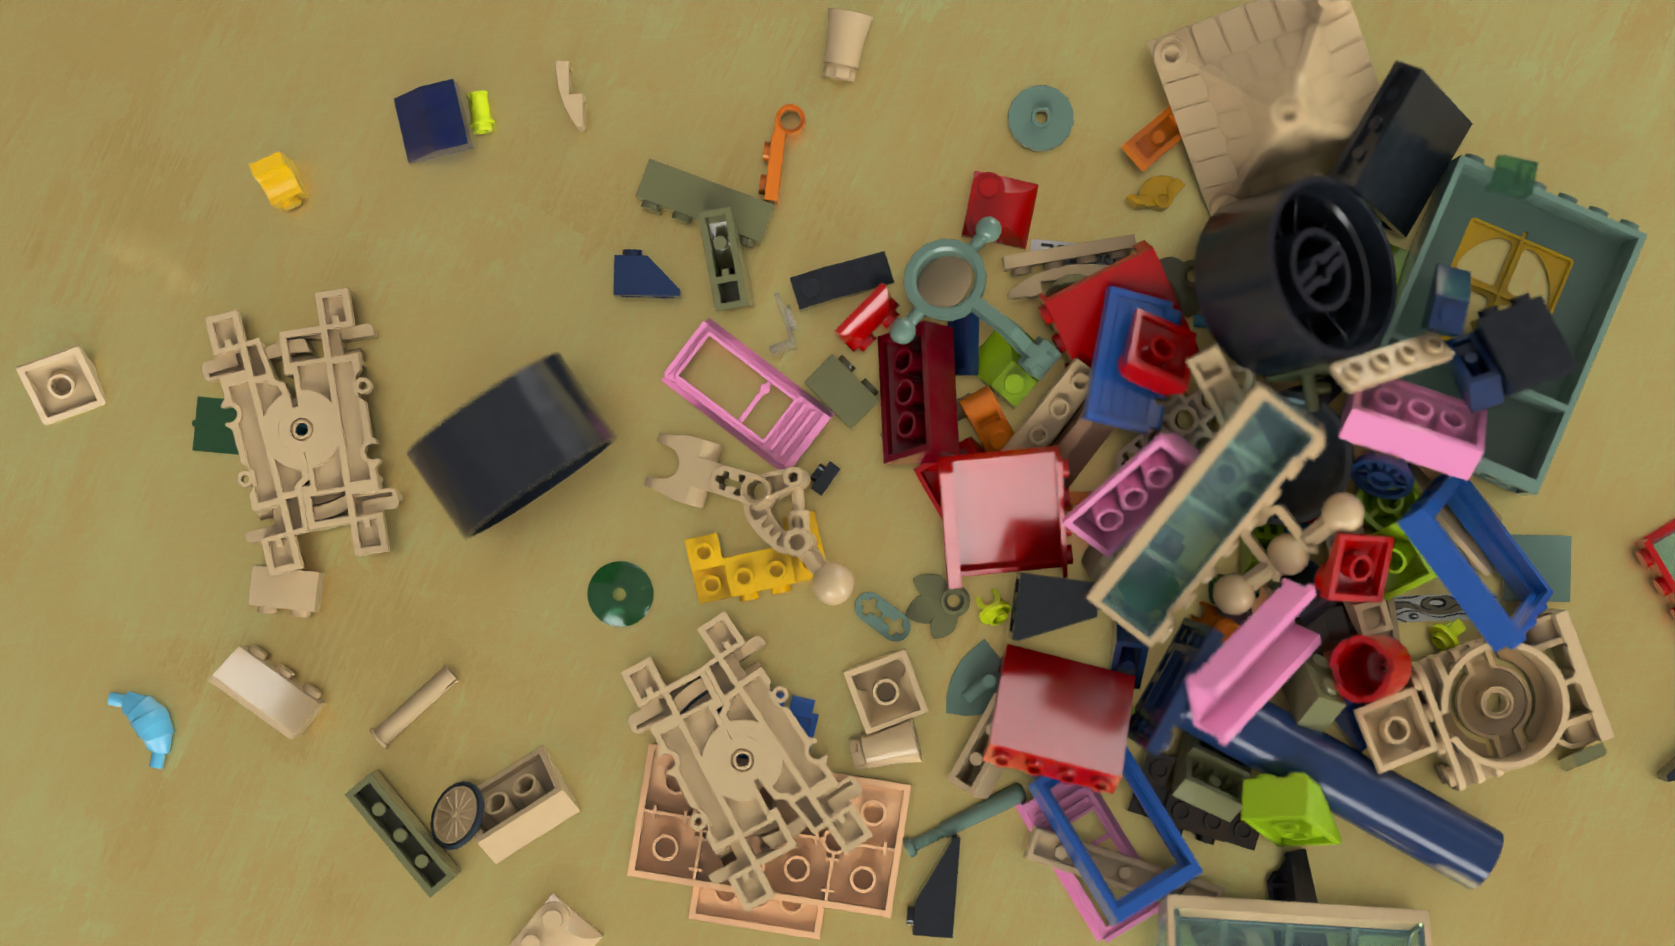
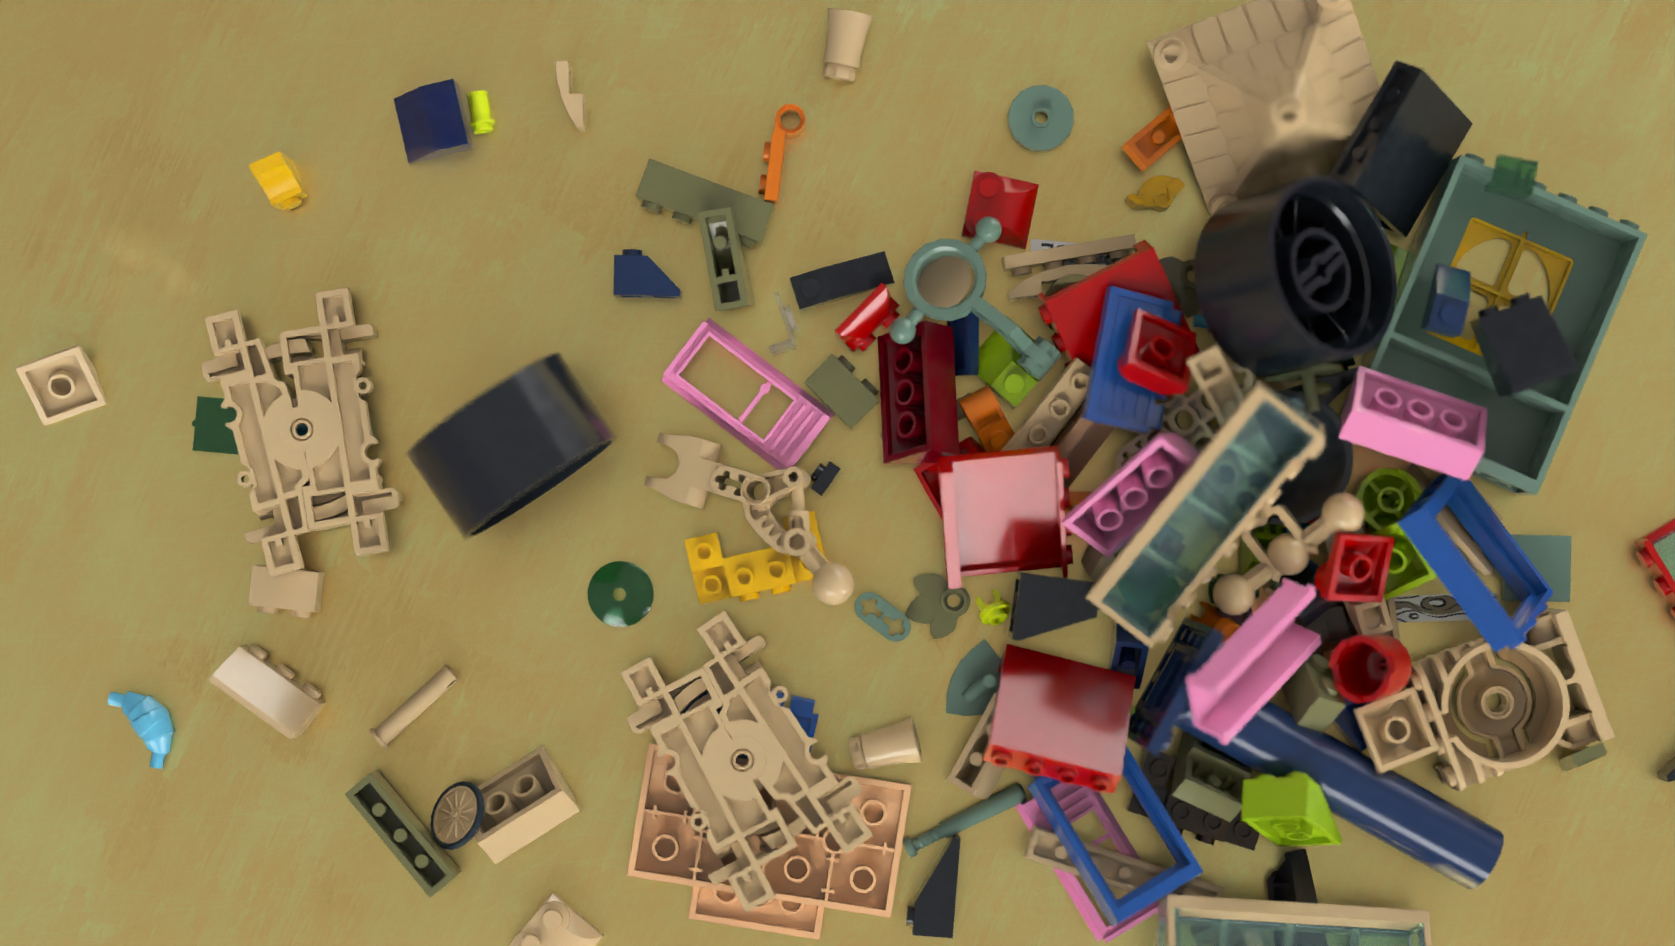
(885, 691): tan slope -> none
(1381, 475): dark blue wheel -> none
(1391, 362): tan bracket -> none
(1446, 635): neon yellow plate -> none
(1475, 372): dark blue slope -> none

